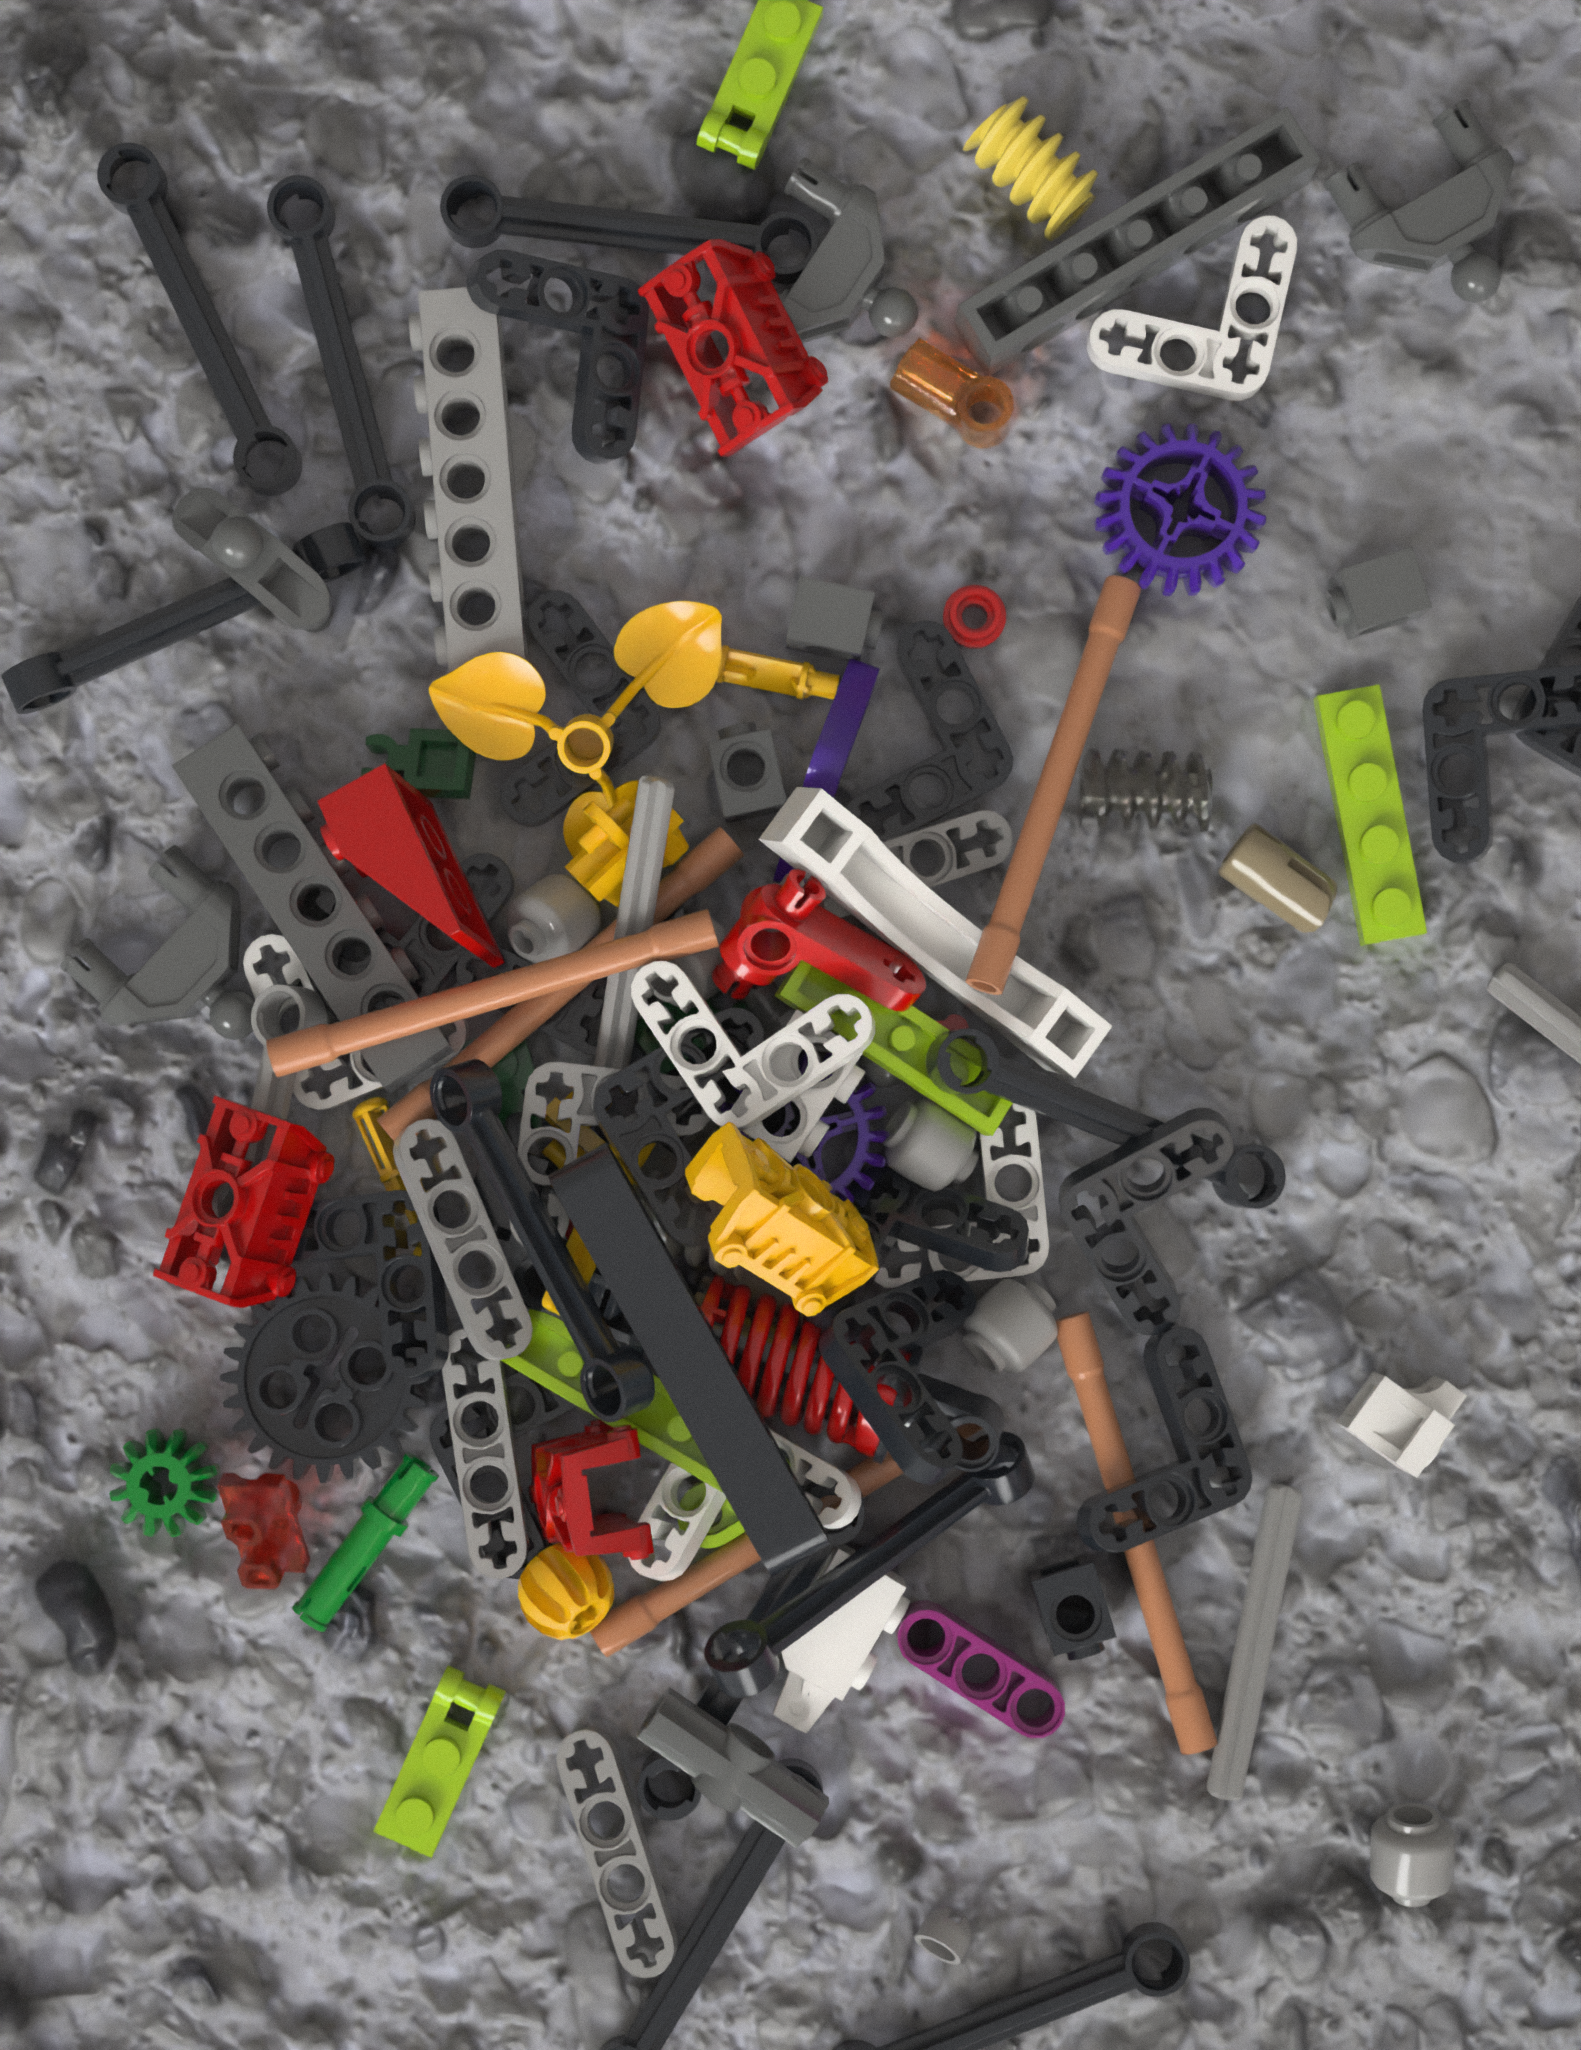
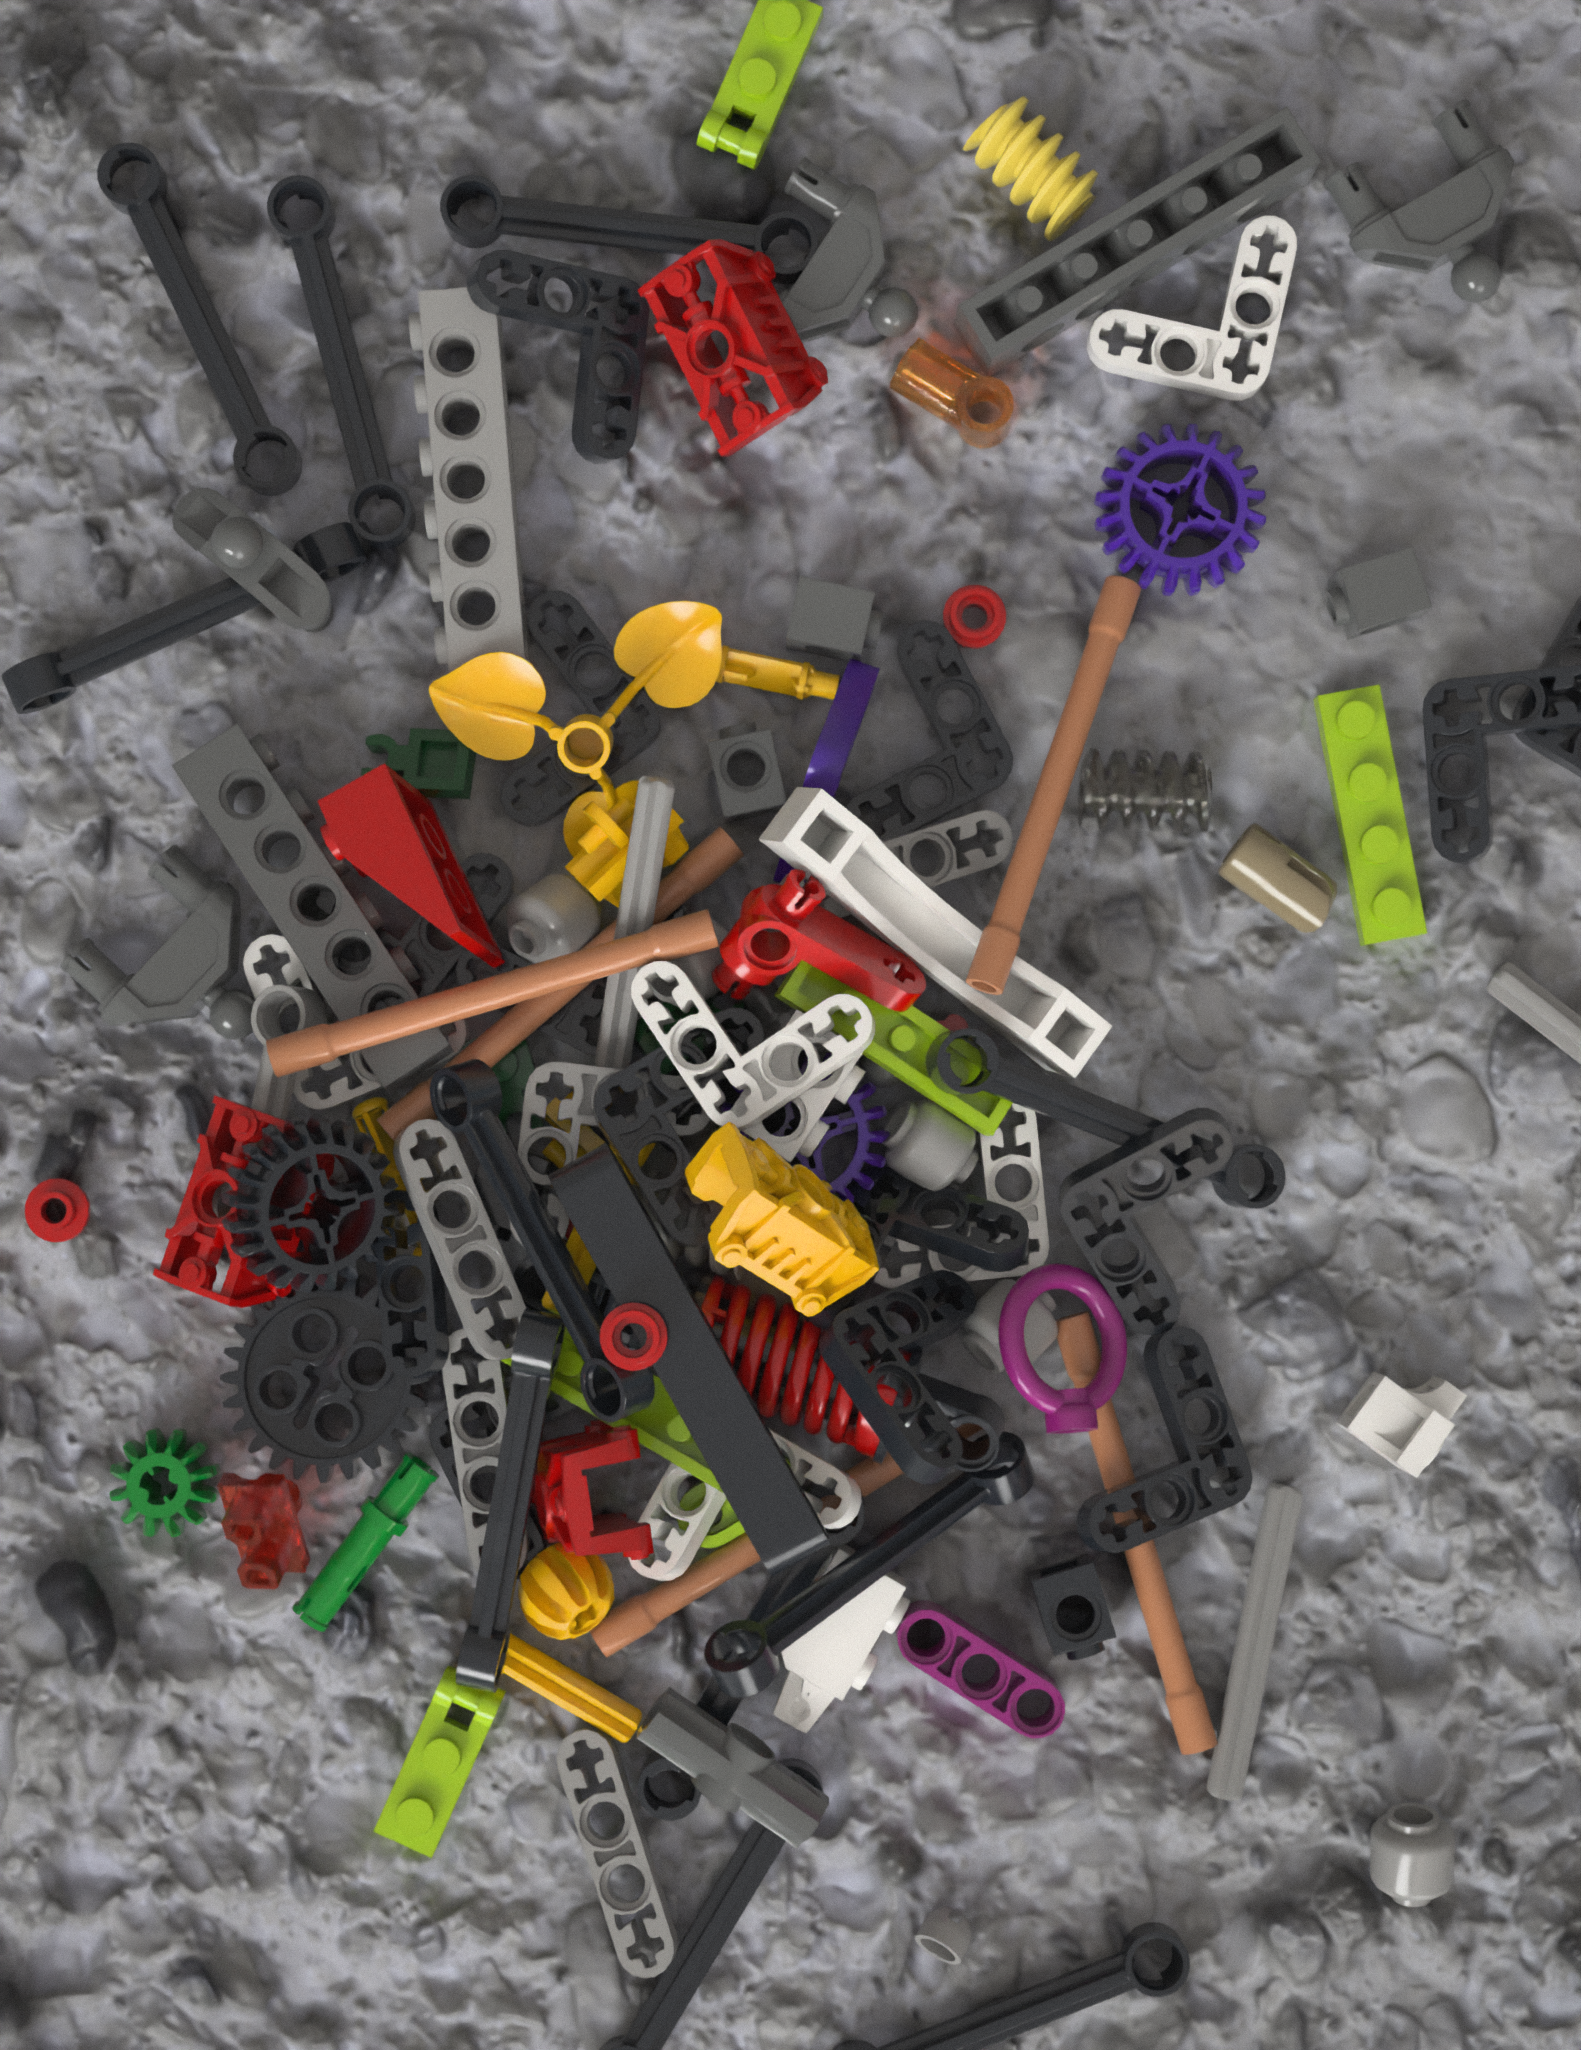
(76, 1205): none -> red plate
(326, 1249): none -> black gear
(533, 1369): none -> black piece
(571, 1690): none -> yellow axle
(618, 1352): none -> red plate
(1072, 1408): none -> magenta piece

